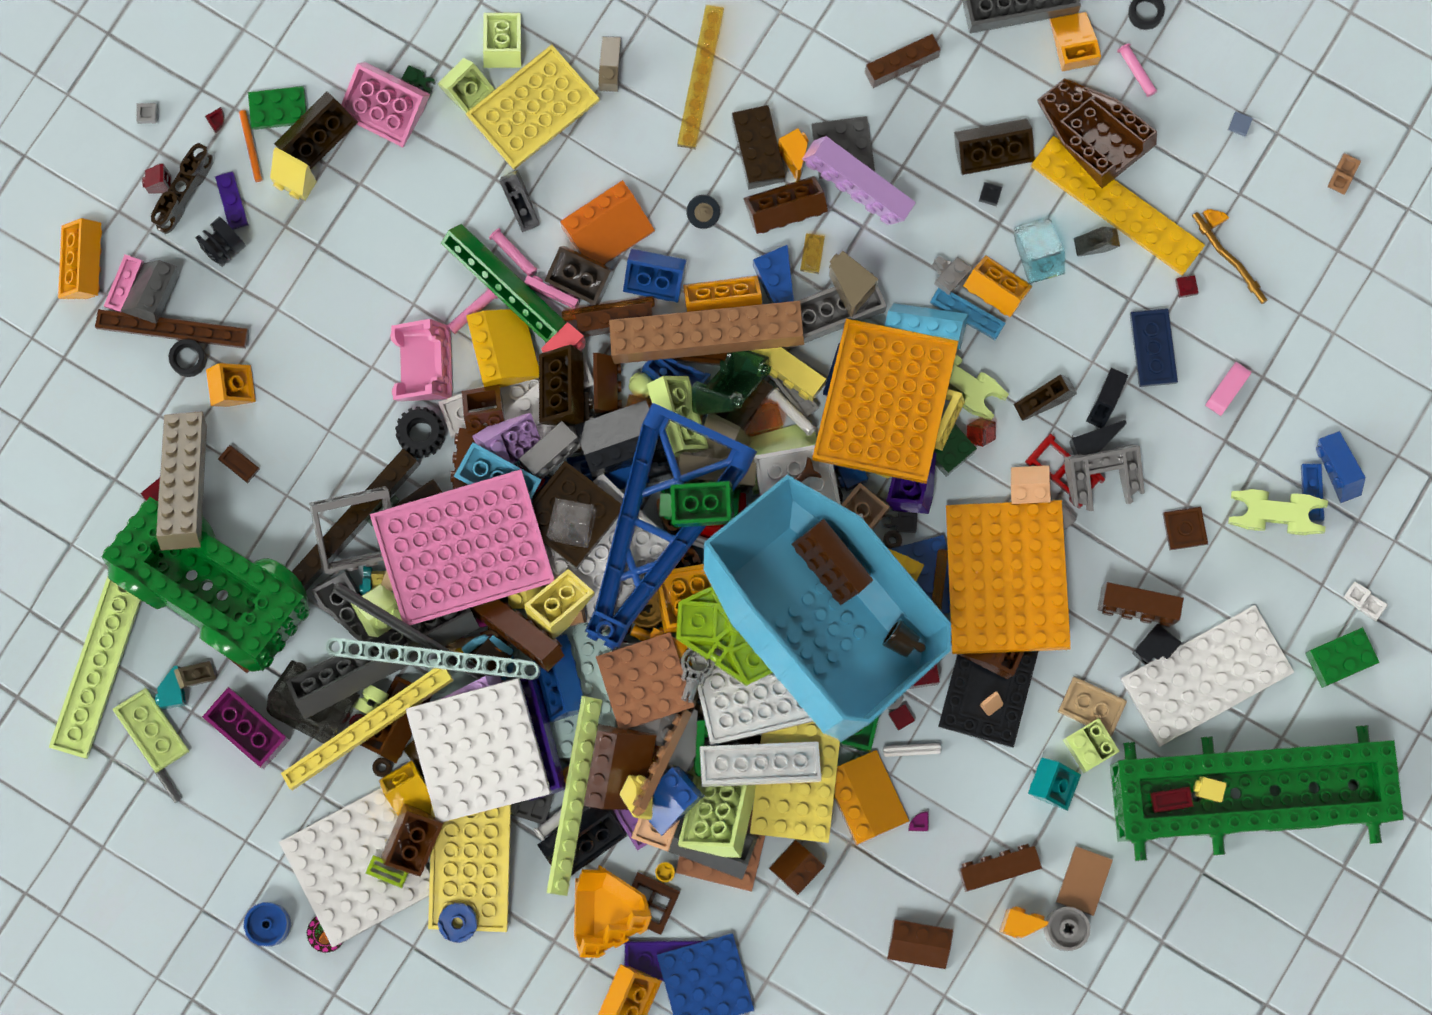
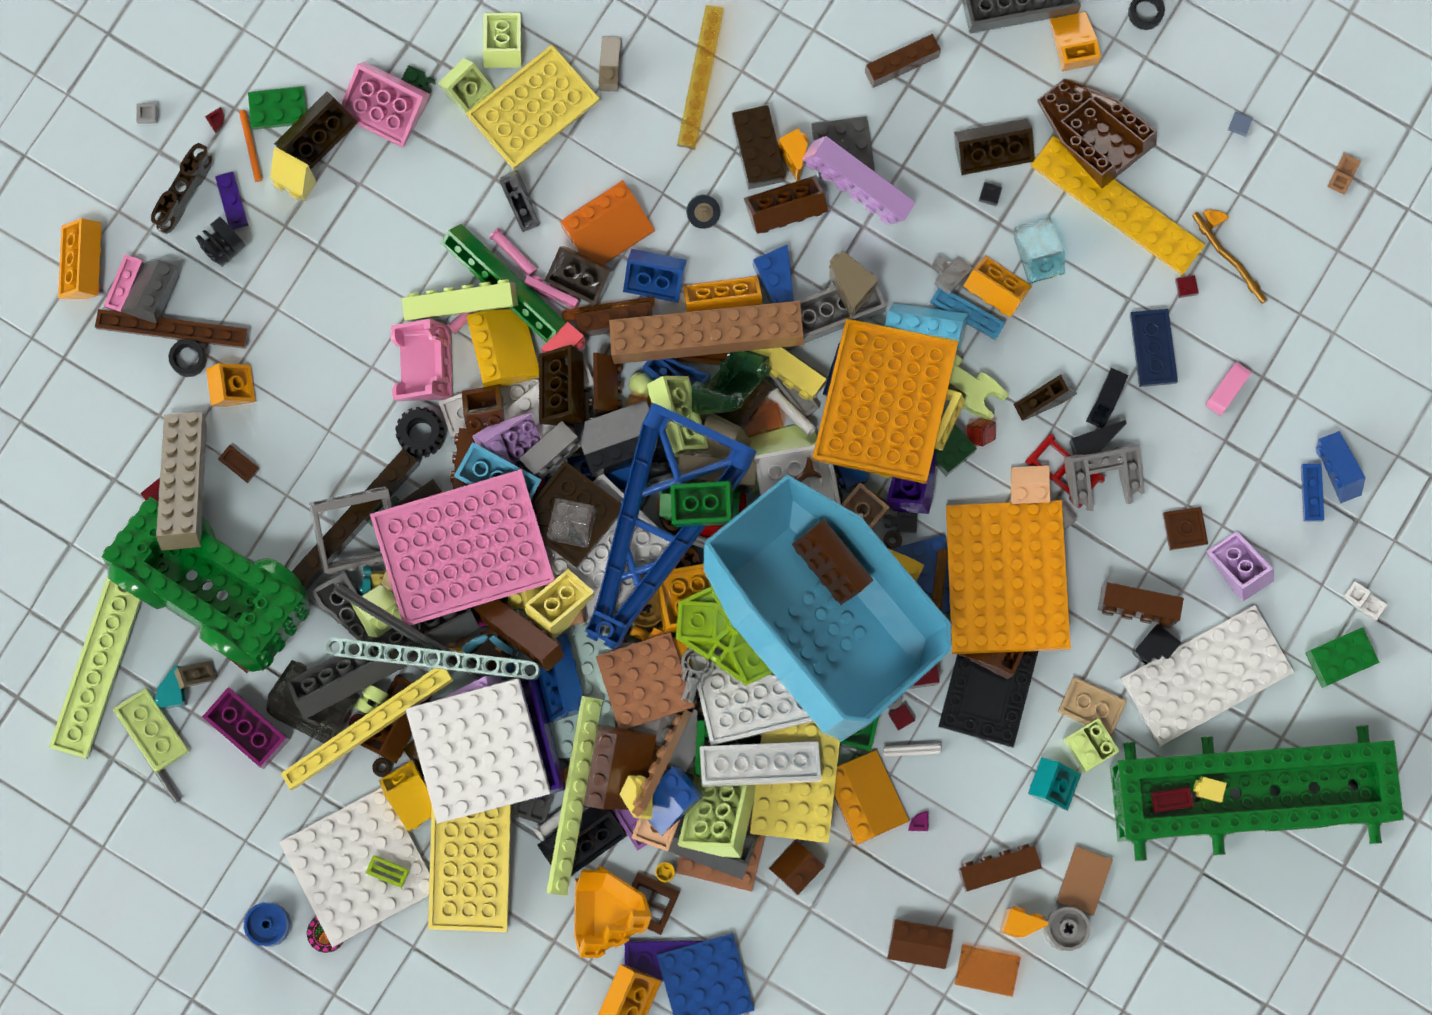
(156, 179): dark red slope -> none
(411, 840): reddish brown slope -> none
(459, 301): none -> yellowish green brick
(461, 911): blue tile -> none
(812, 253): clear yellow piece -> none
(903, 640): dark brown hat -> none
(987, 970): none -> clear orange piece
(992, 703): light nougat slope -> none
(1097, 241): clear smoke slope -> none
(1137, 70): bright pink pin -> none
(1241, 566): none -> lavender slope
(1291, 513): yellowish green piece -> none

